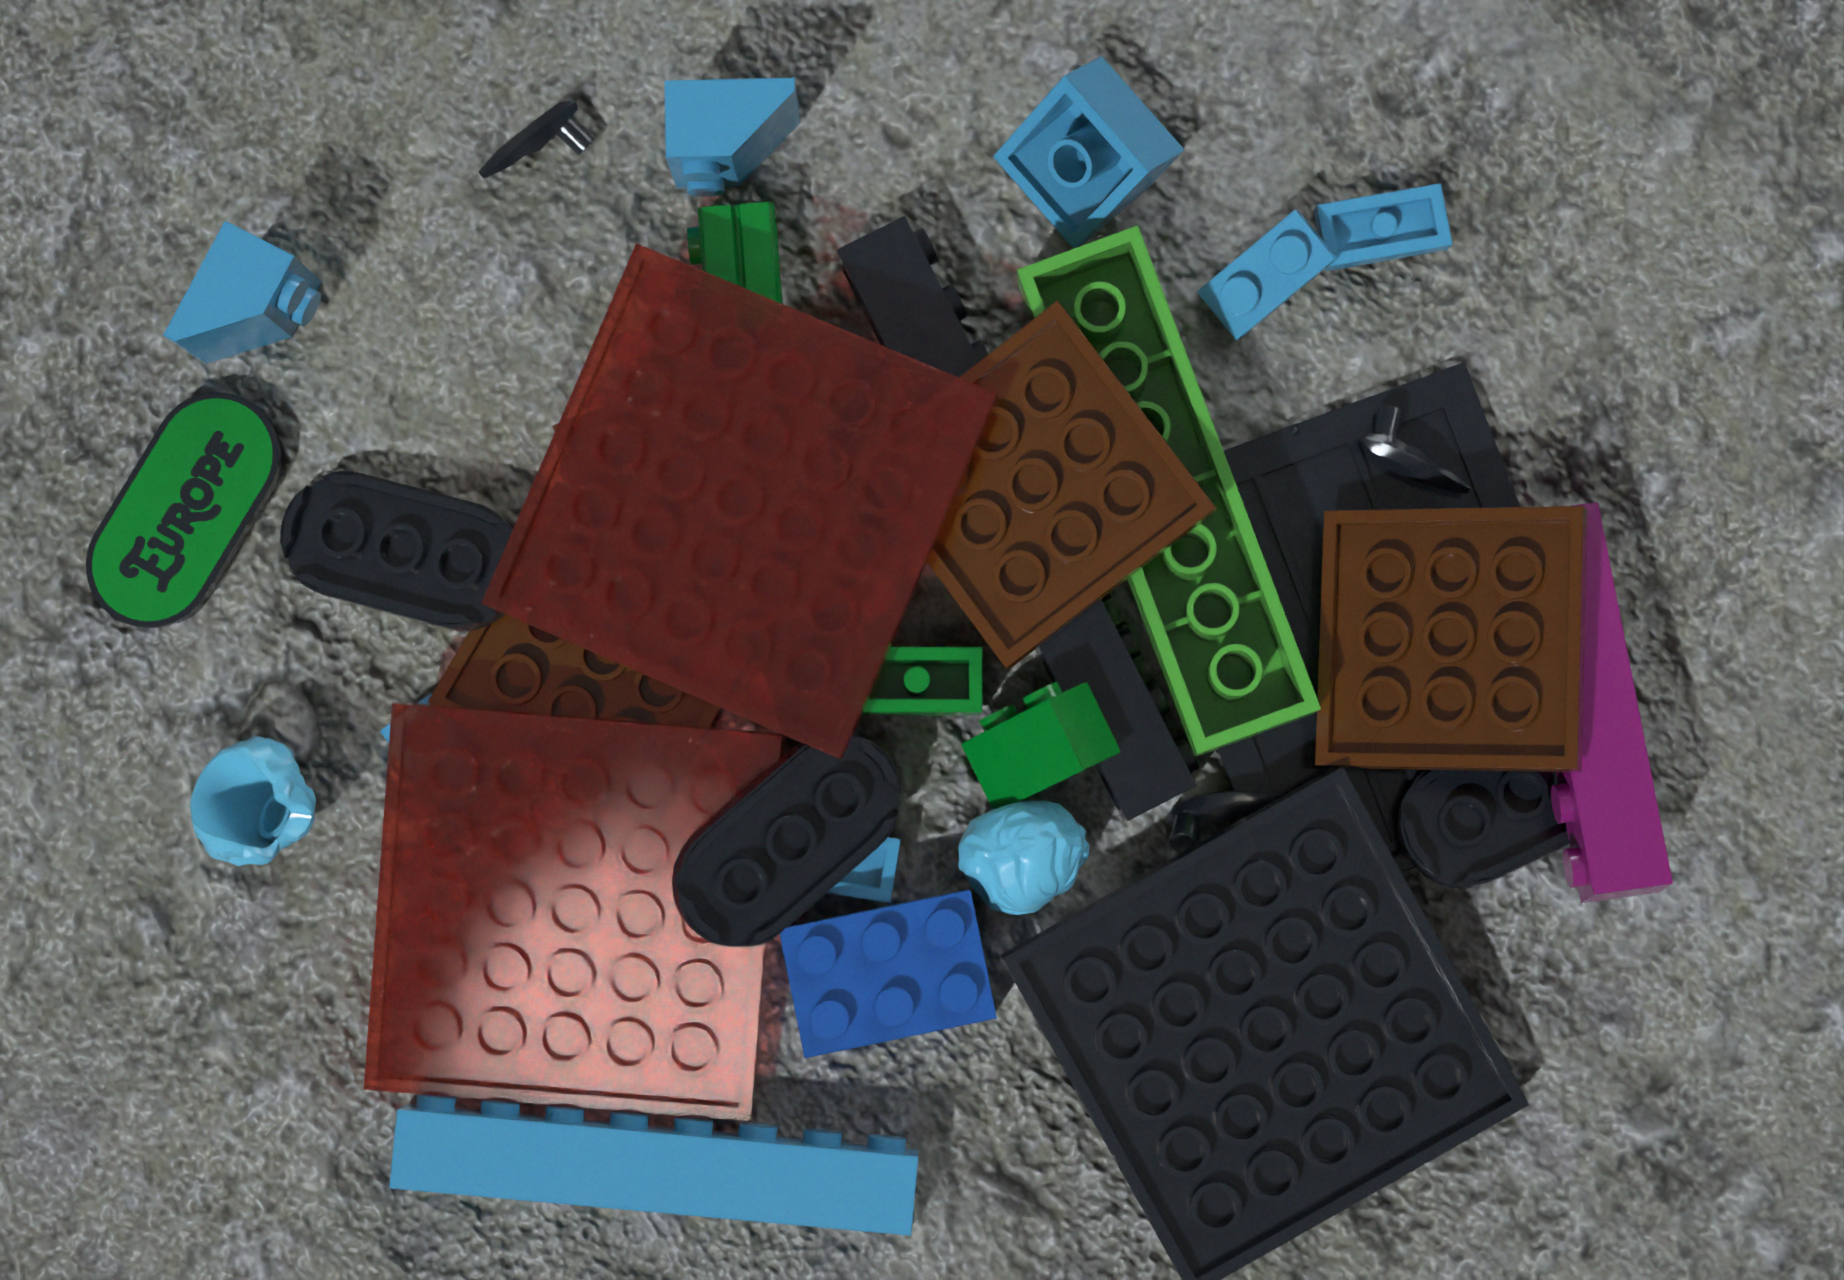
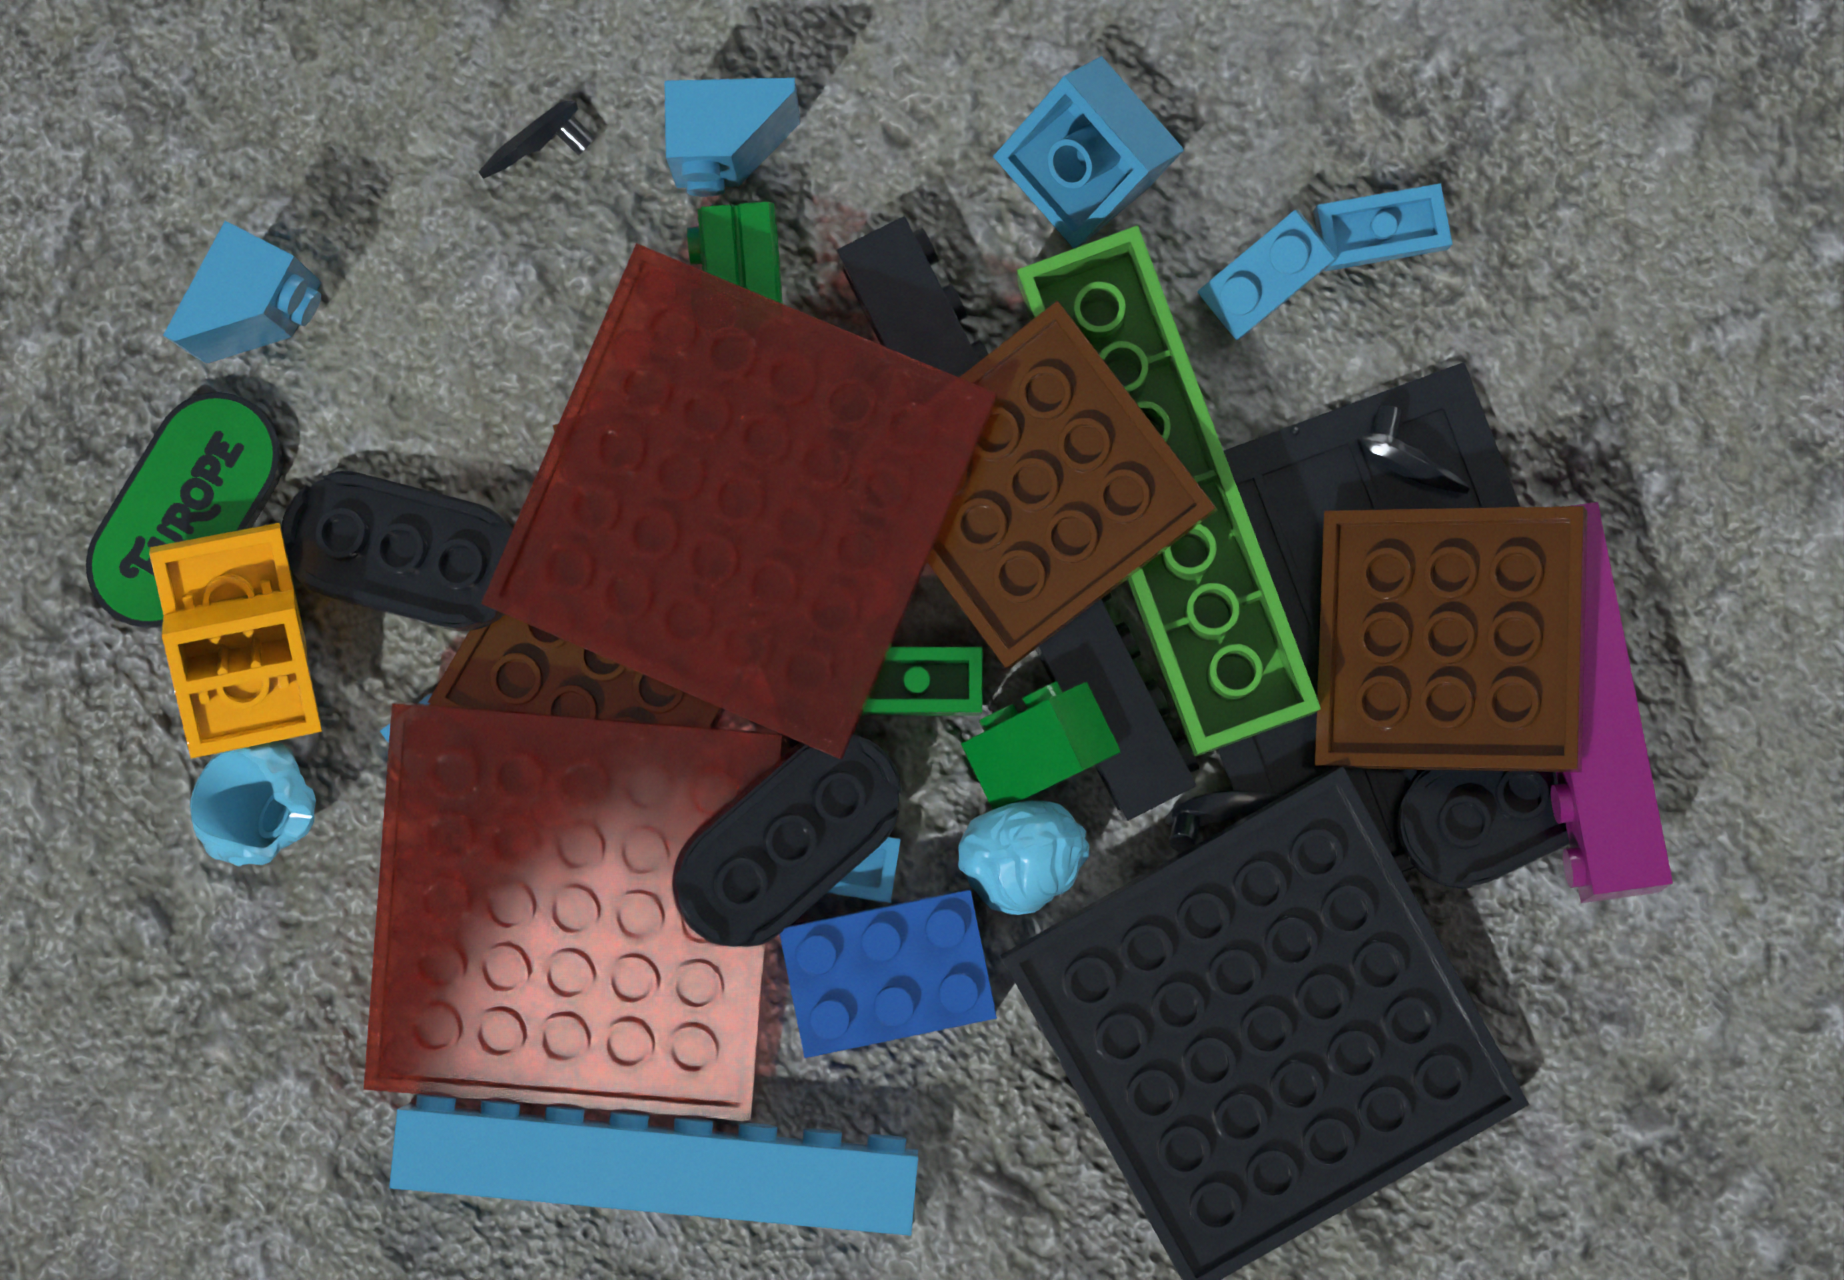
(234, 640): none -> light orange bracket

